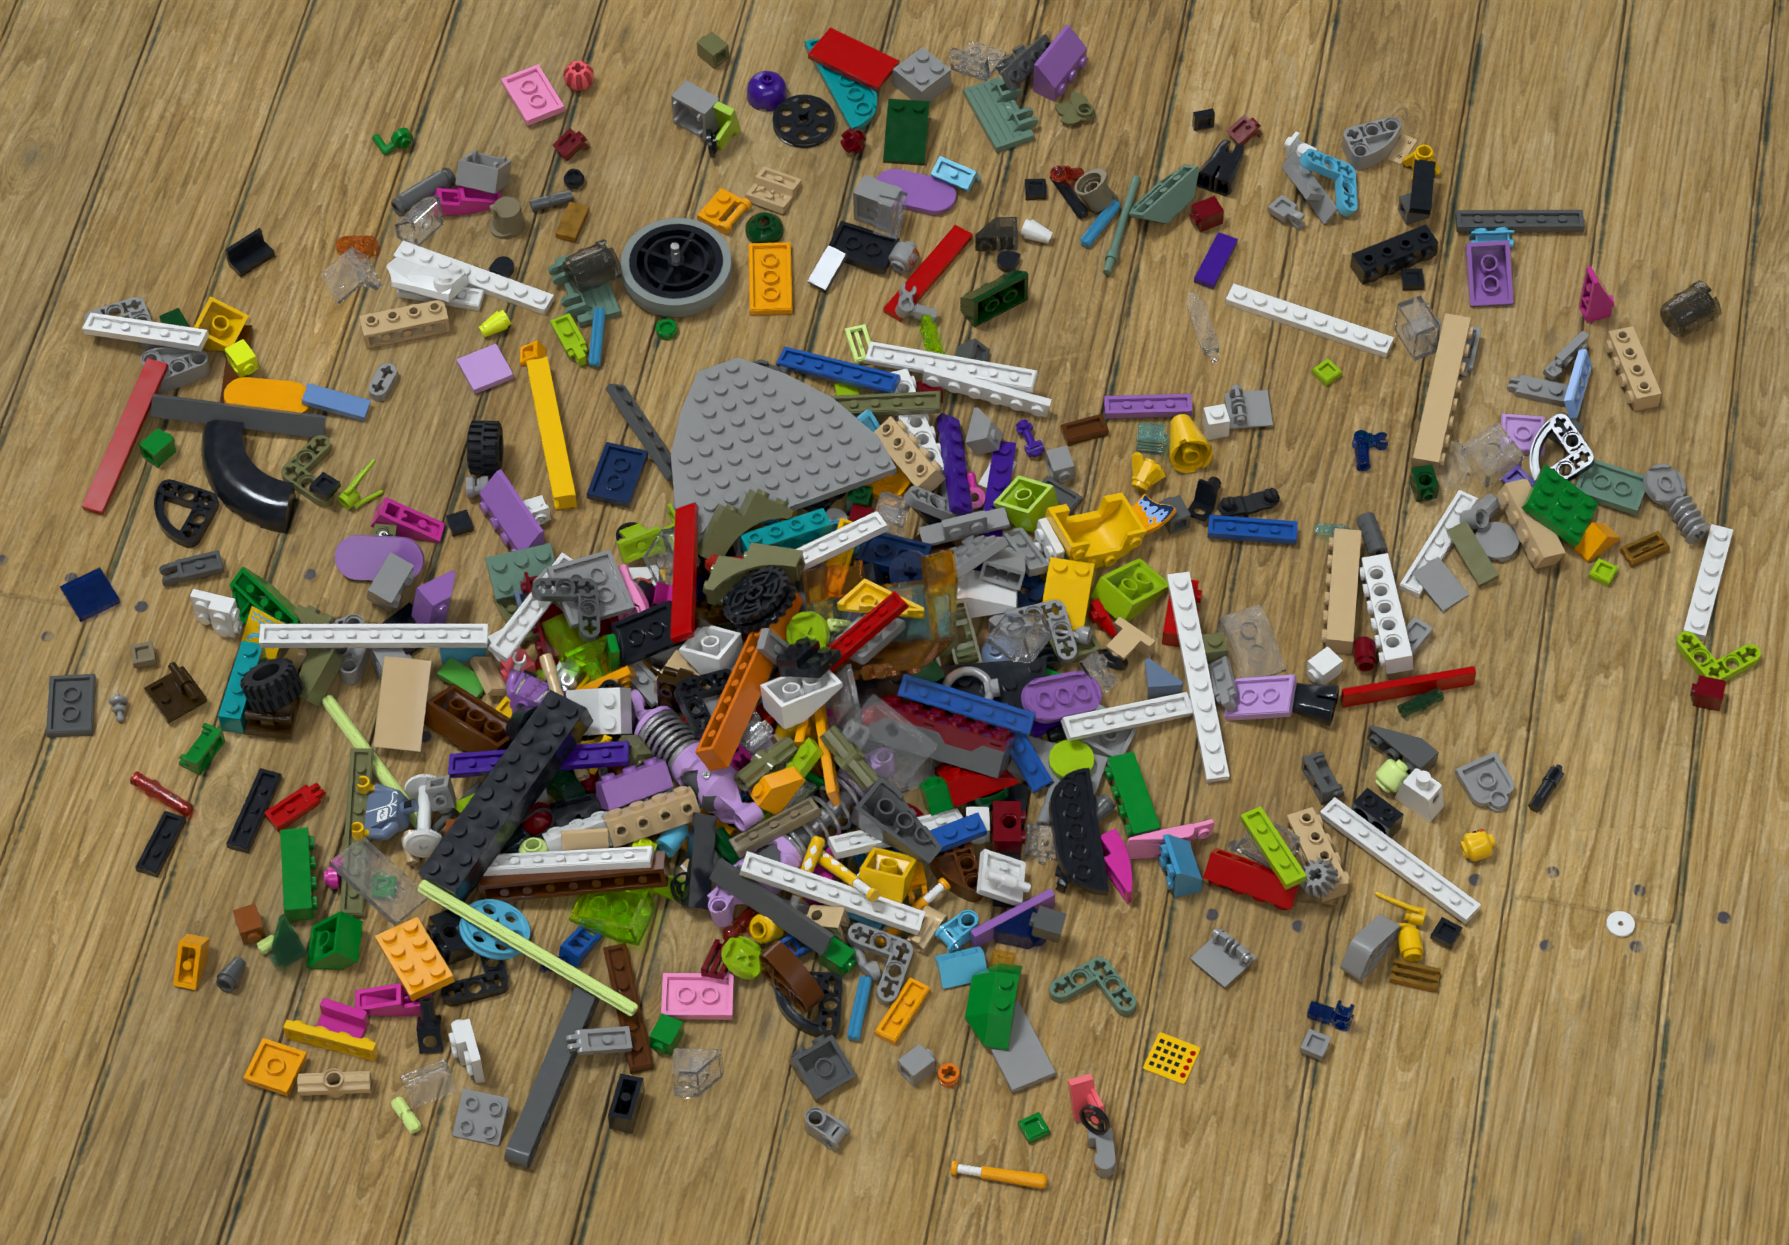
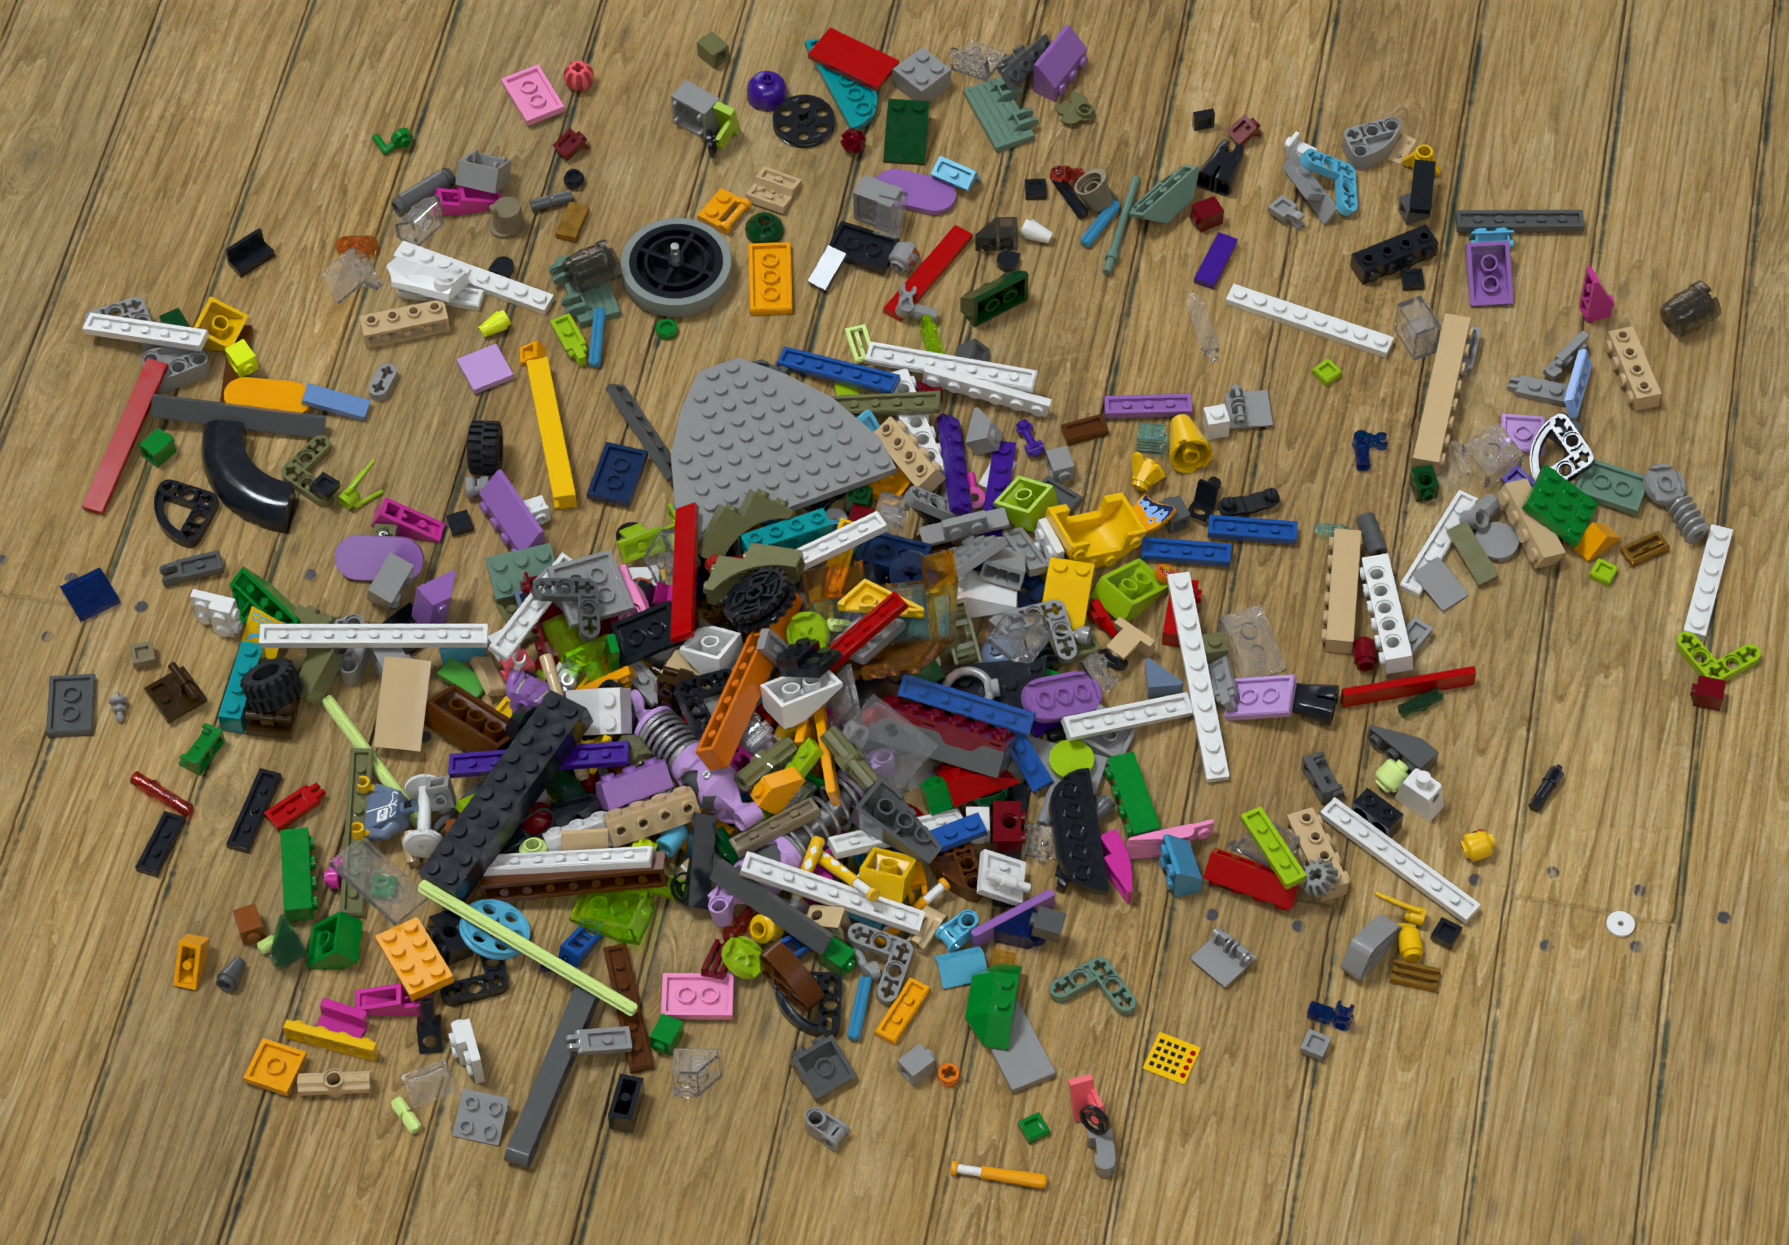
(1161, 572): none -> orange tile
(1186, 551): none -> blue plate
(1324, 666): white brick -> none
(1487, 782): light grey plate -> none

